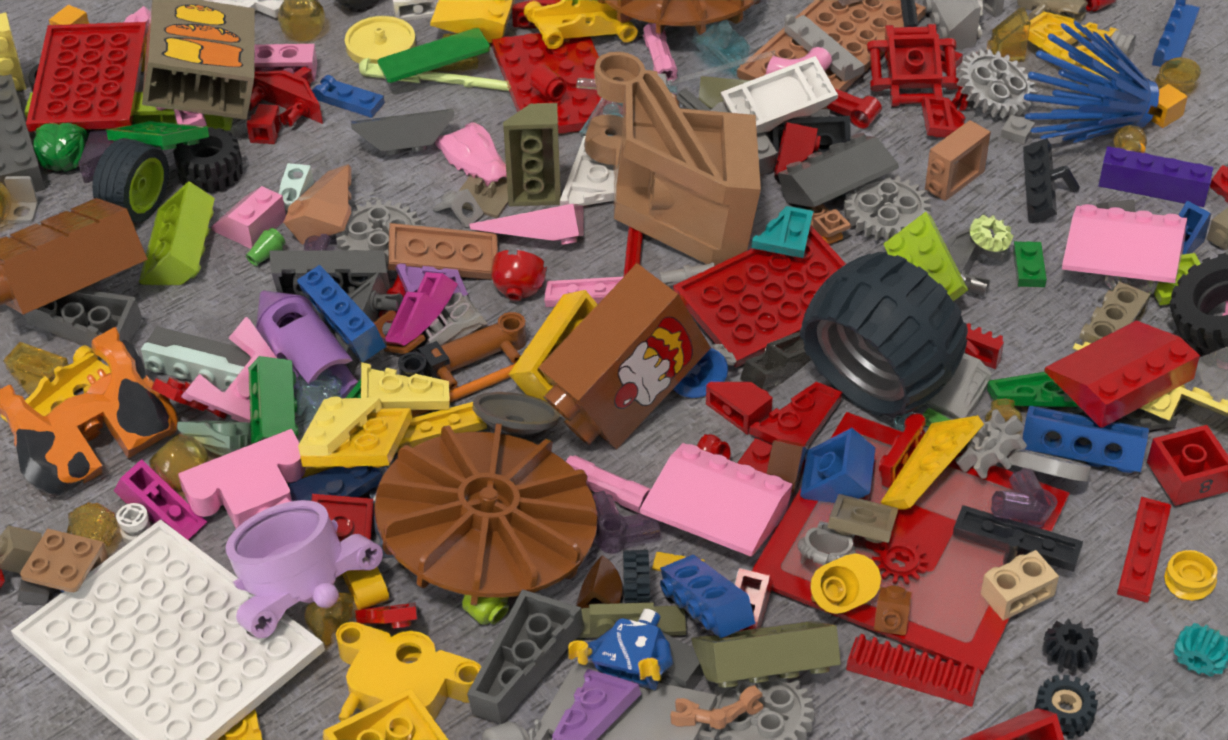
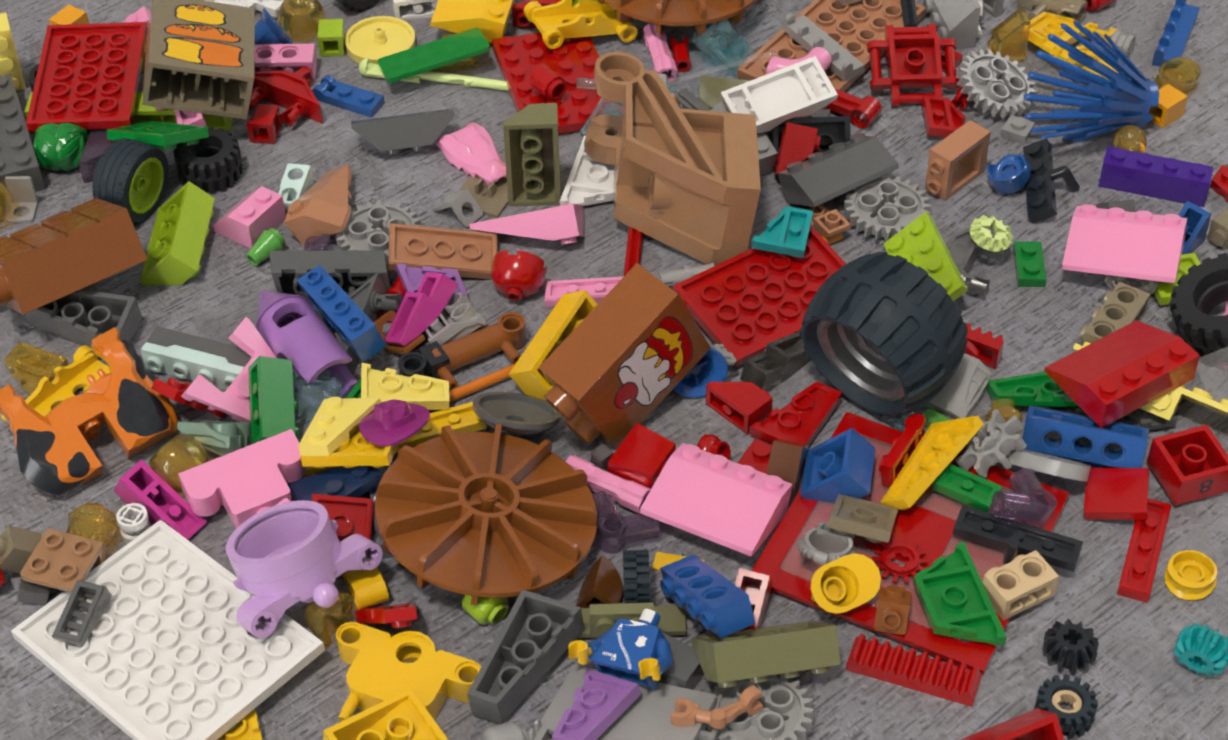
(81, 591): none -> dark grey slope
(269, 32): none -> blue hat
(331, 37): none -> lime brick
(393, 422): none -> magenta hat
(601, 456): none -> flat silver piece
(641, 456): none -> red torso
(681, 54): none -> red bar
(958, 600): none -> green wing
(966, 487): none -> green plate
(1009, 173): none -> blue hair
(1117, 494): none -> red tile

